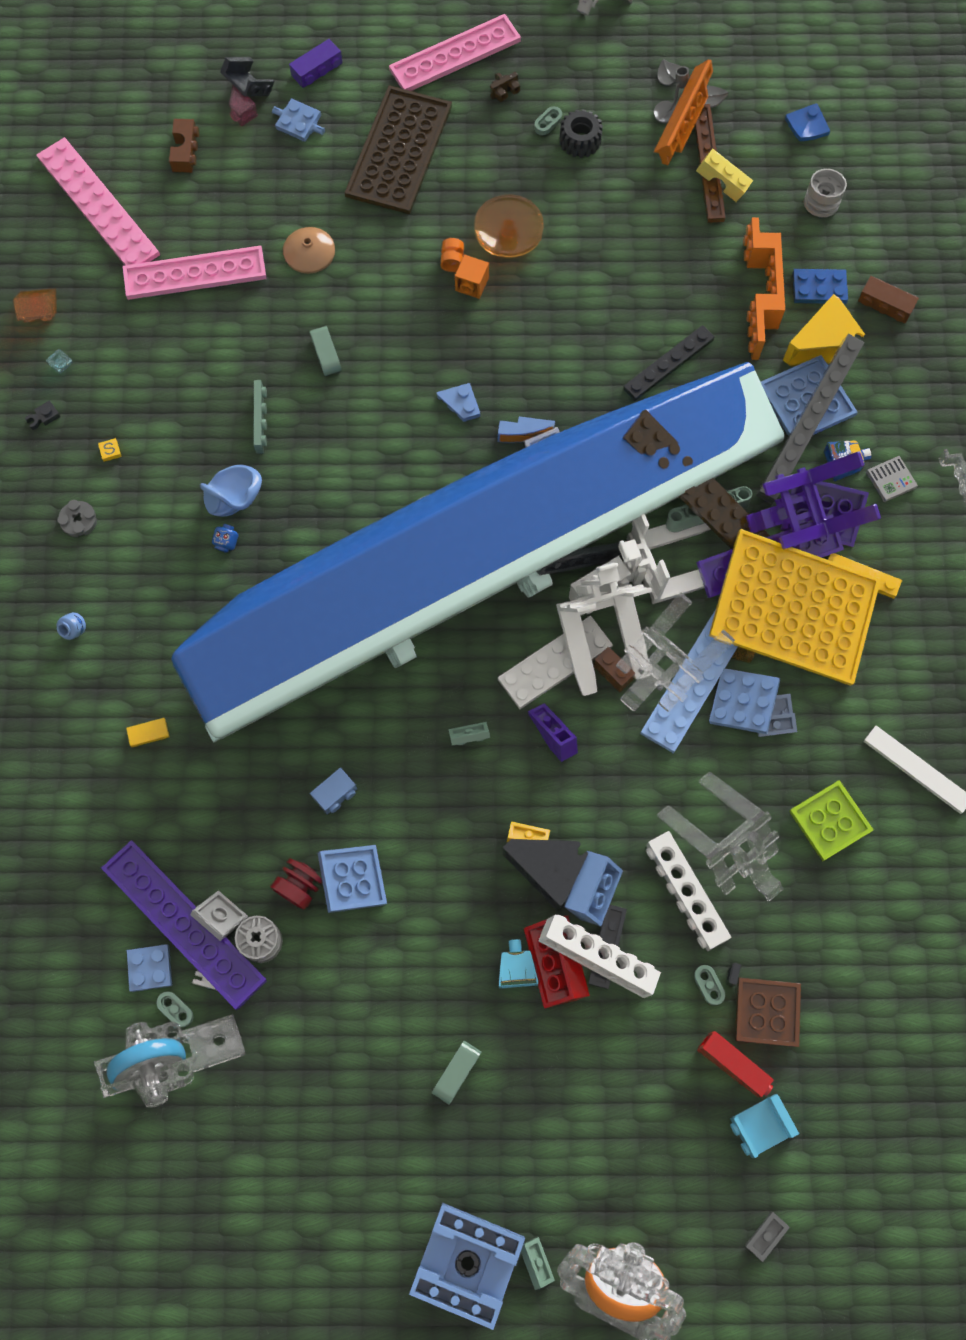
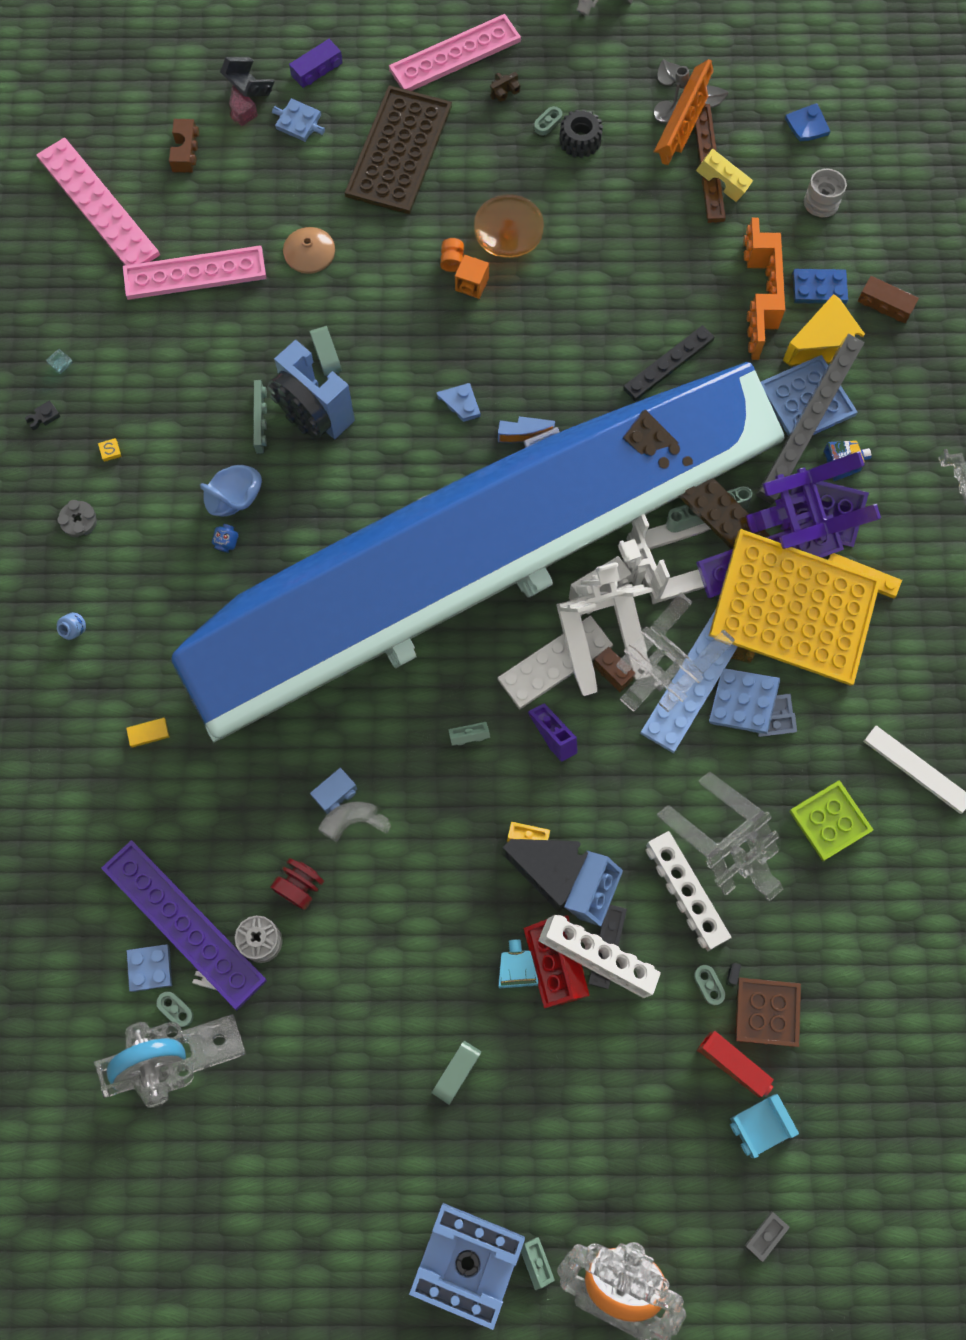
(35, 305): clear orange slope -> none
(219, 915): light grey tile -> none
(302, 400): none -> piece
(350, 813): none -> clear arch
(352, 878): medium blue plate -> none
(583, 558): black plate -> none
(891, 479): light grey tile -> none

